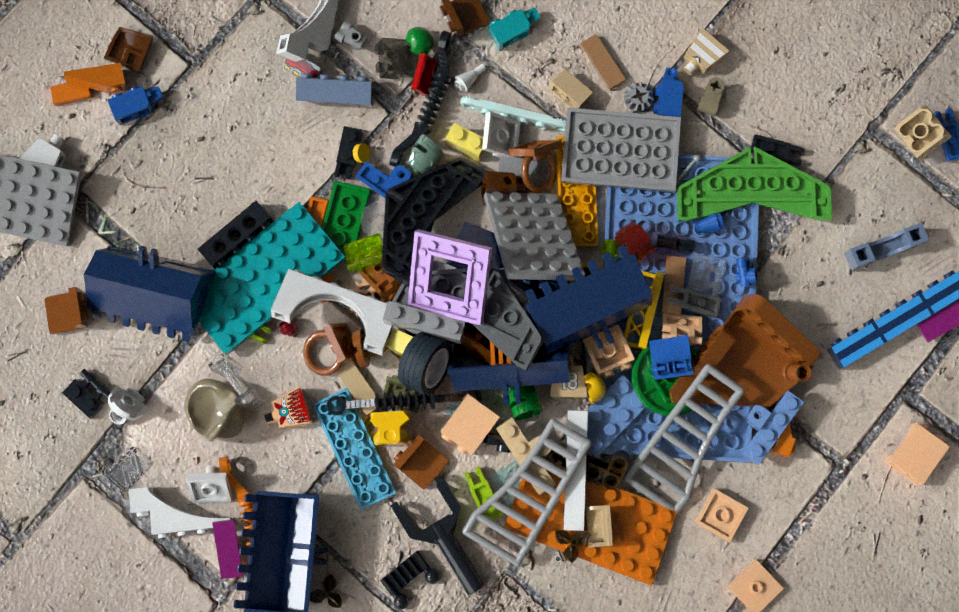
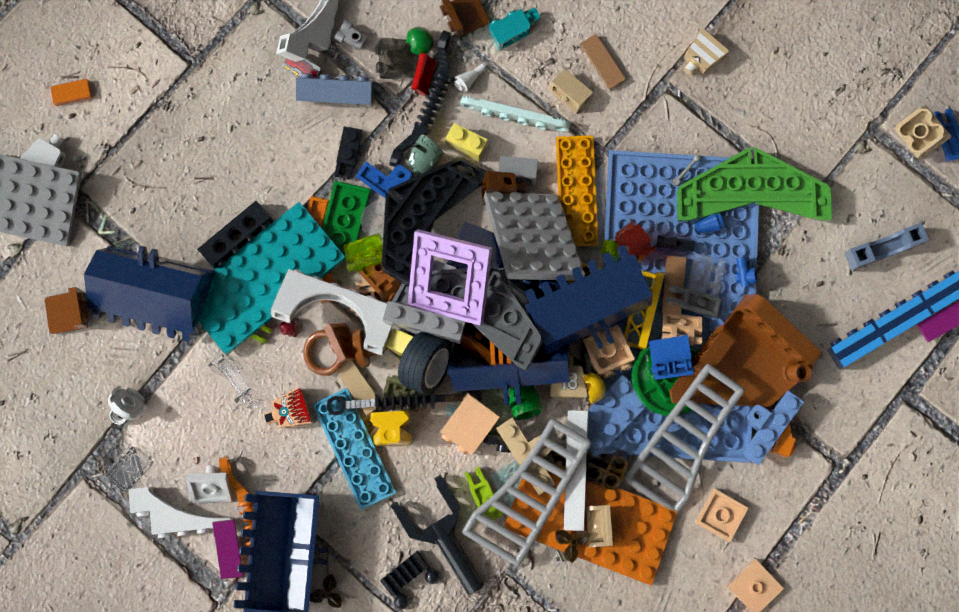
(83, 397): black plate -> none
(100, 78): orange slope -> none
(129, 49): reddish brown plate -> none
(134, 103): blue hinge -> none
(213, 410): dark tan piece -> none
(361, 153): yellow tile -> none
(420, 461): dark orange bracket -> none
(500, 134): white plate -> none
(534, 151): dark orange tile -> none
(621, 150): light grey plate -> none
(635, 104): light grey gear -> none
(669, 94): blue hinge -> none
(711, 99): dark tan piece -> none
(777, 149): black hinge -> none
(918, 454): light nougat panel -> none

